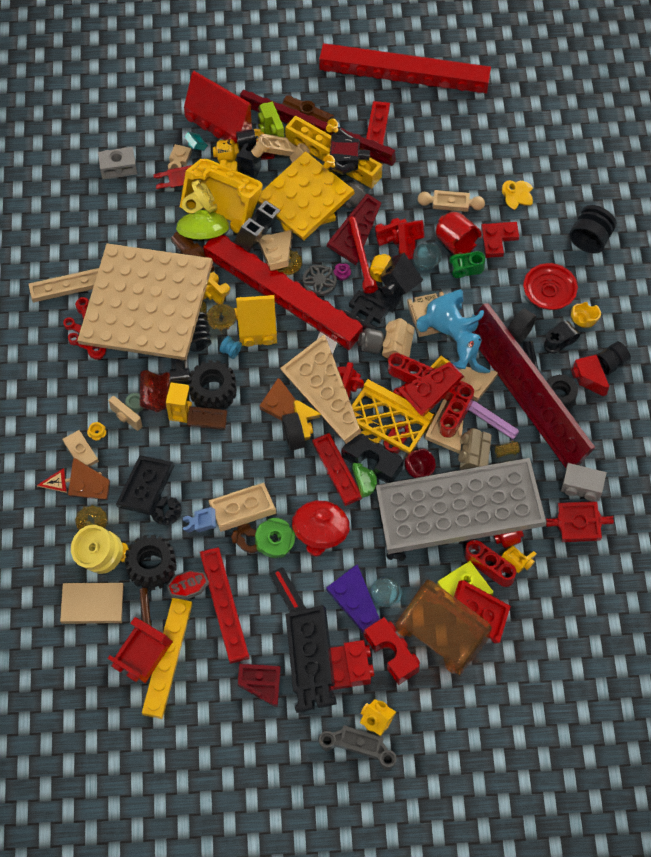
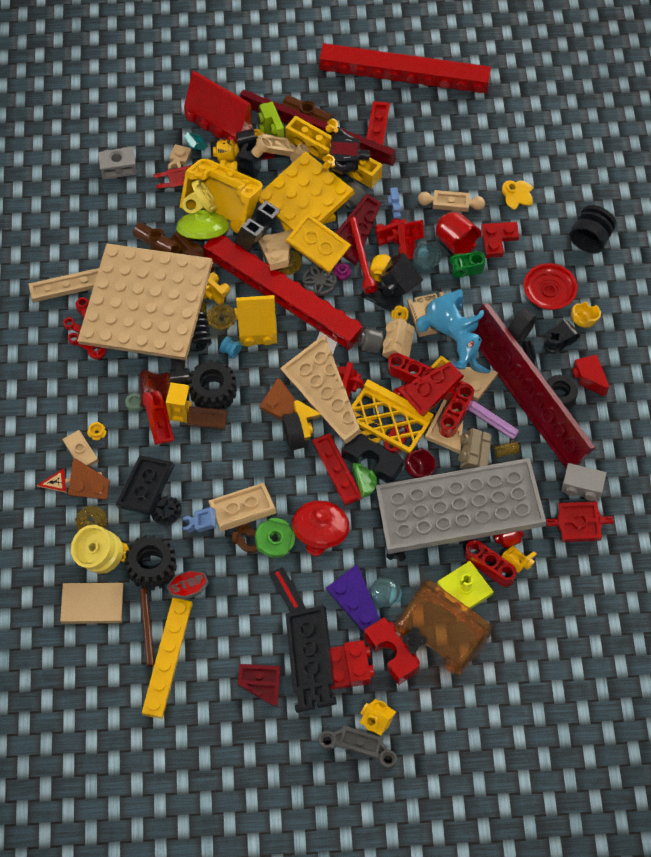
(125, 413): tan plate -> none
(141, 651): red panel -> none
(156, 239): none -> reddish brown piece
(158, 418): none -> red hinge
(224, 605): red tile -> none
(318, 243): none -> yellow tile
(368, 306): black plate -> none
(393, 201): none -> medium blue plate
(399, 309): none -> yellow plate
(420, 640): none -> black plate
(484, 605): red wing -> none
(613, 357): black wheel -> none

